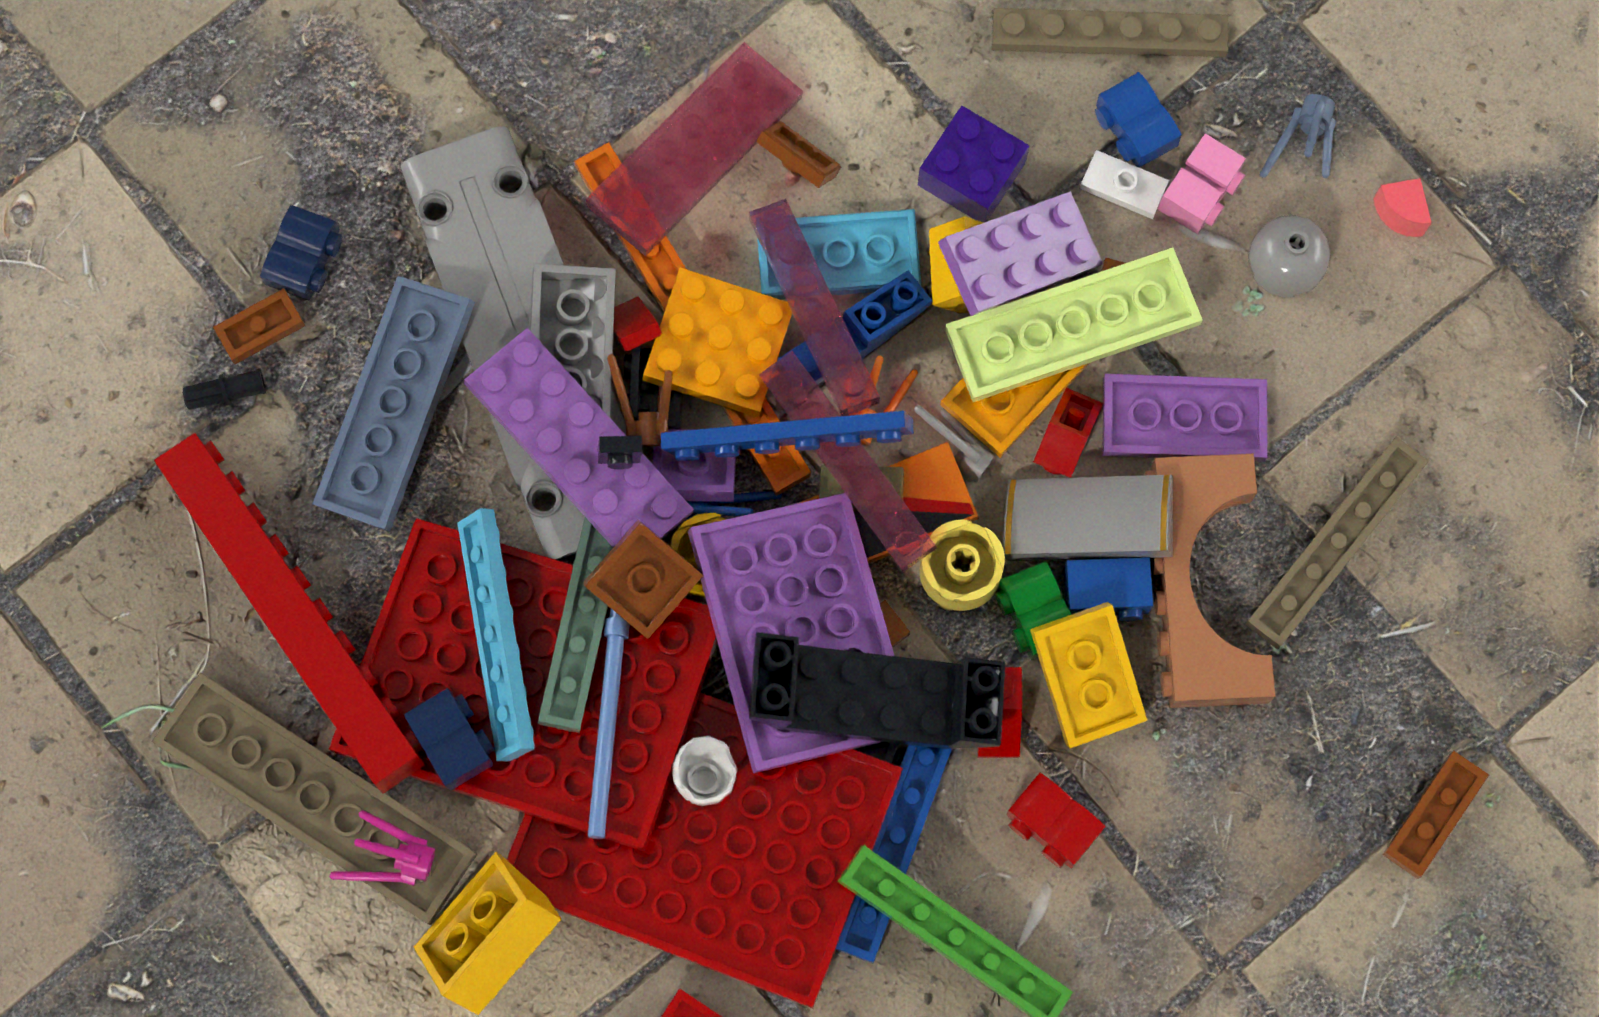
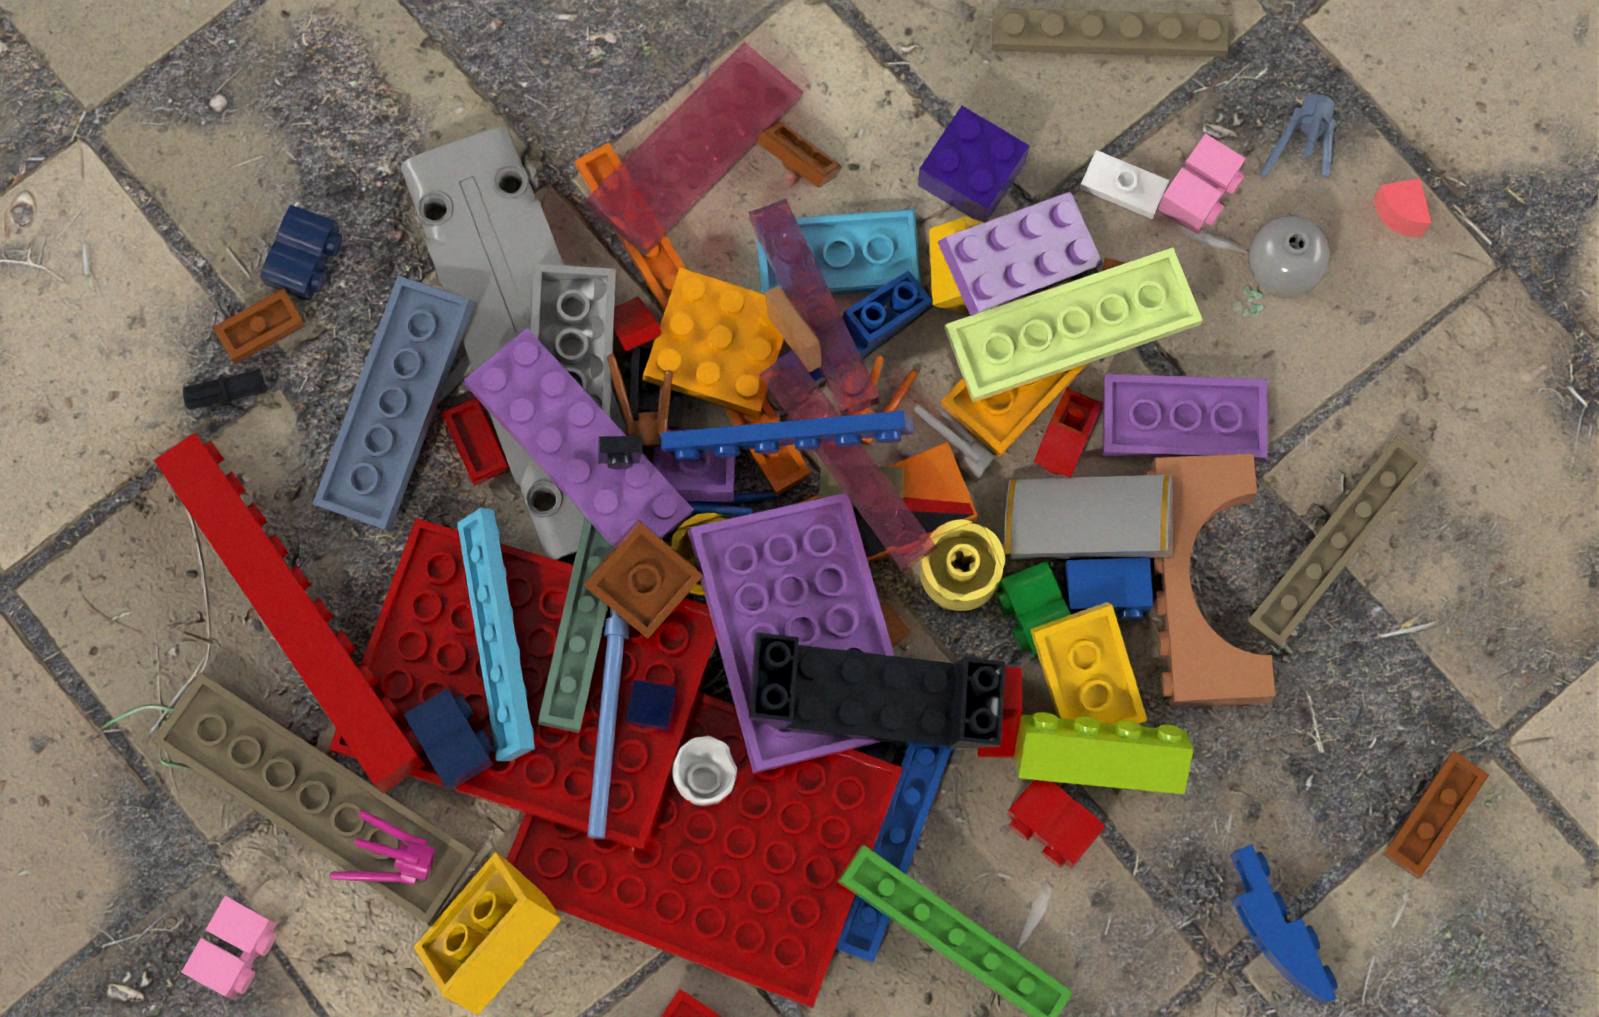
(220, 968): none -> bright pink piece
(475, 441): none -> red tile
(651, 705): none -> clear blue plate
(793, 328): none -> medium nougat tile
(1103, 753): none -> lime brick
(1137, 120): blue brick -> none
(1286, 946): none -> blue slope

